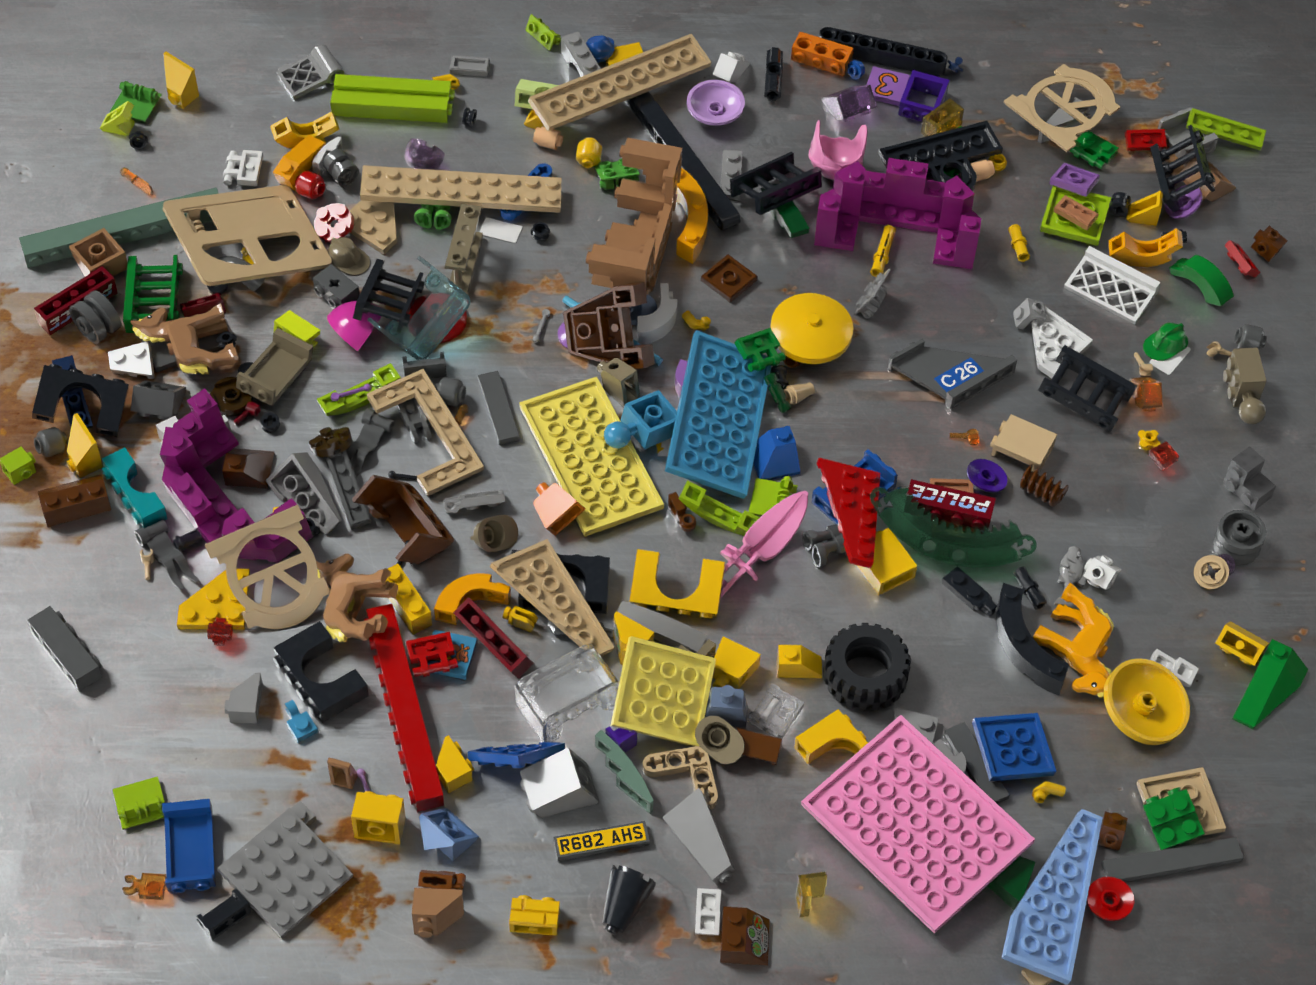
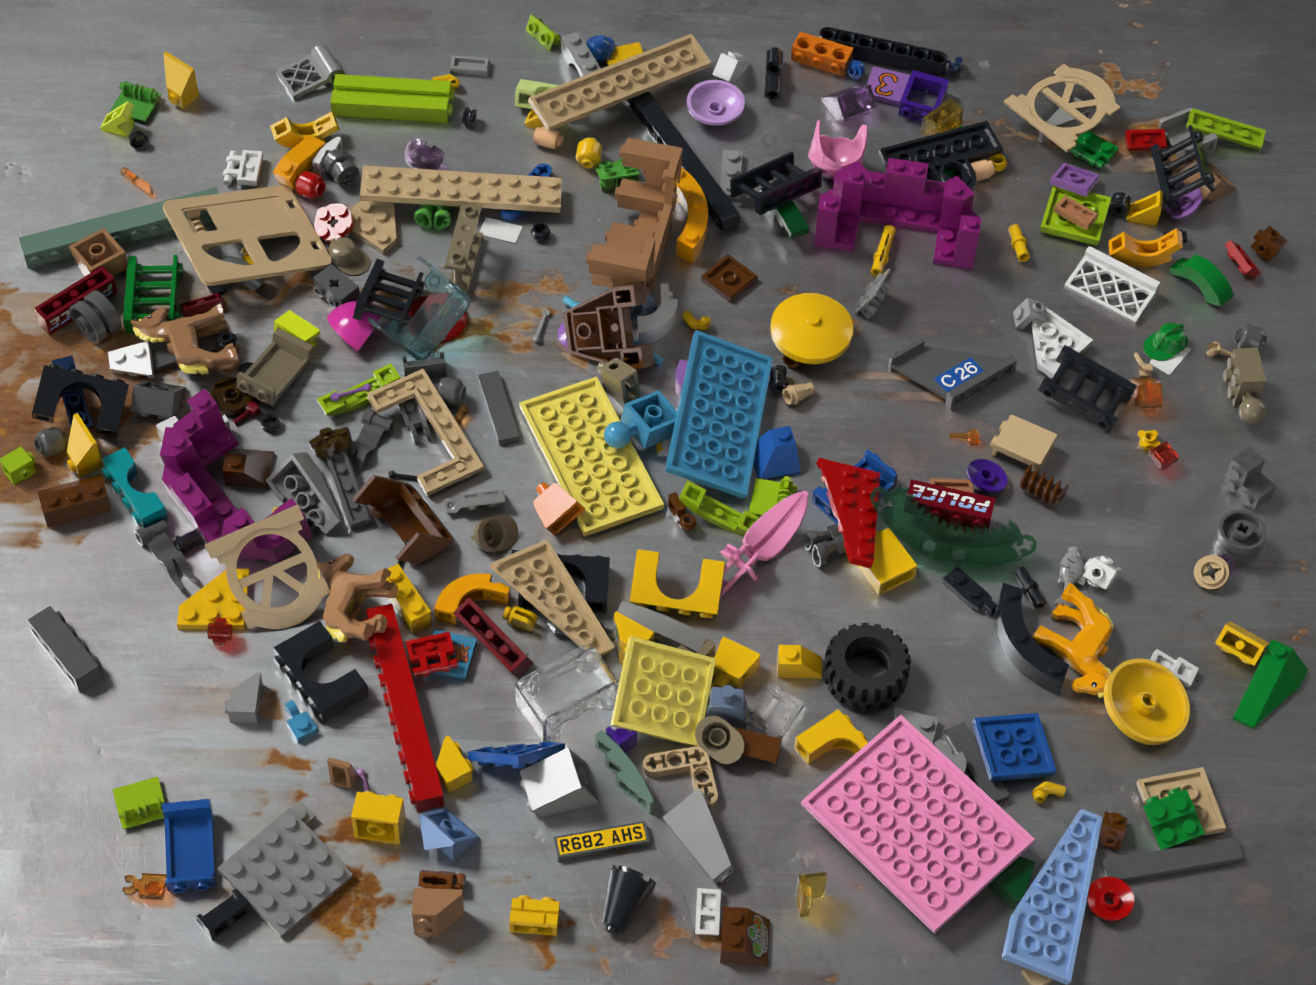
(147, 560): tan hand -> none
(759, 343): green plate -> none
(777, 392): dark green axle -> none

